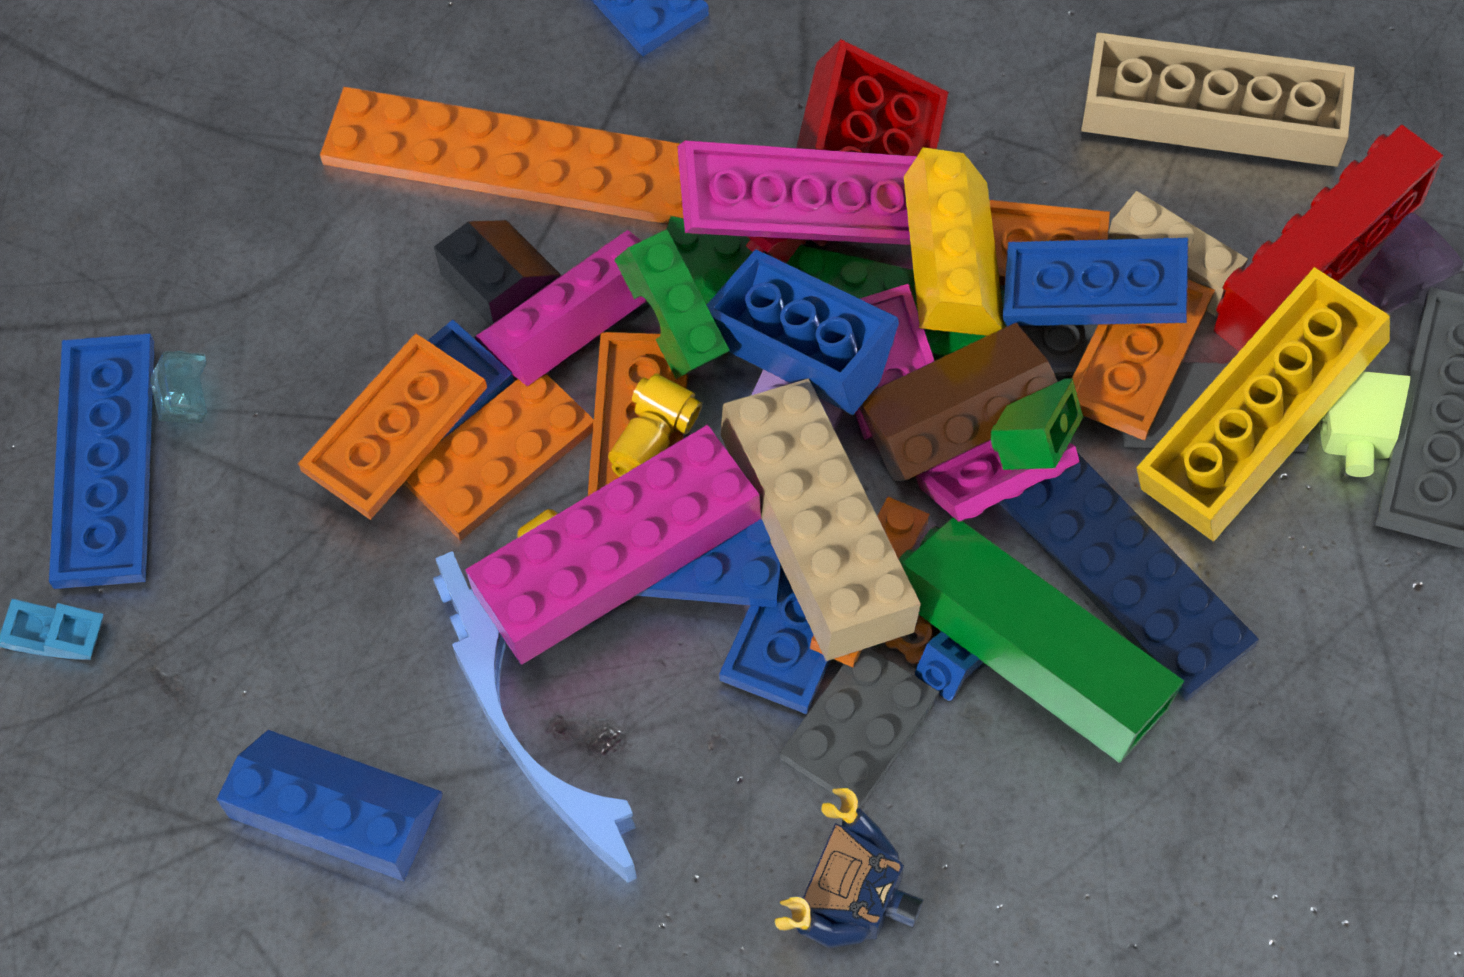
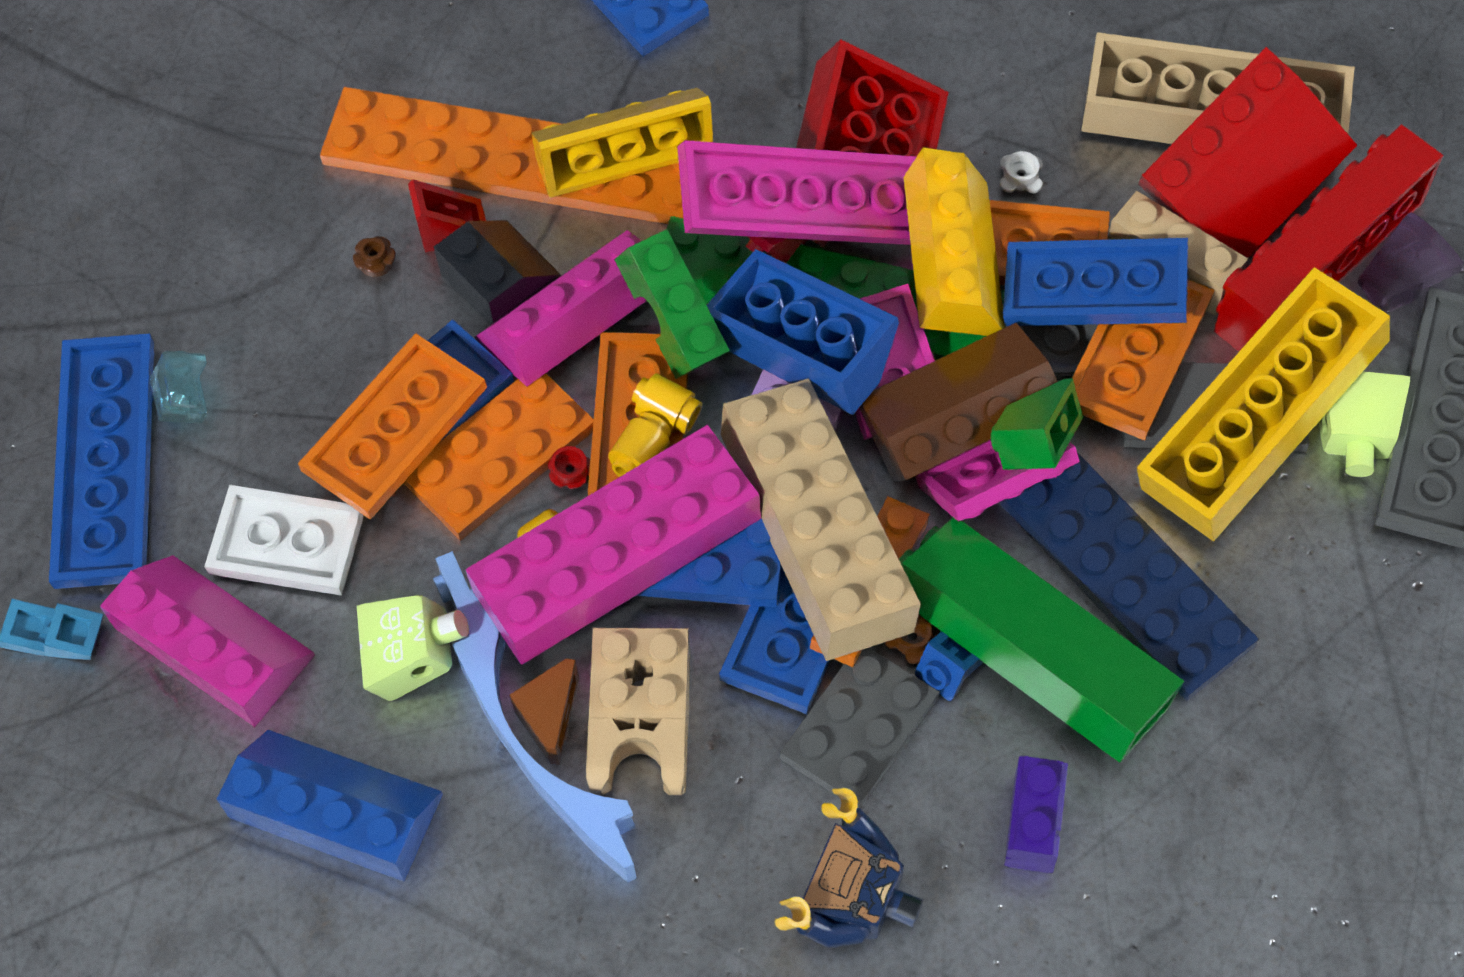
(207, 636): none -> dark pink slope
(284, 540): none -> white plate
(374, 265): none -> reddish brown plate
(406, 643): none -> yellowish green torso
(441, 211): none -> red slope
(546, 707): none -> dark orange slope
(566, 457): none -> red plate
(621, 141): none -> yellow slope
(638, 718): none -> tan brick
(1021, 163): none -> white plate
(1036, 814): none -> dark purple brick
(1249, 156): none -> red slope

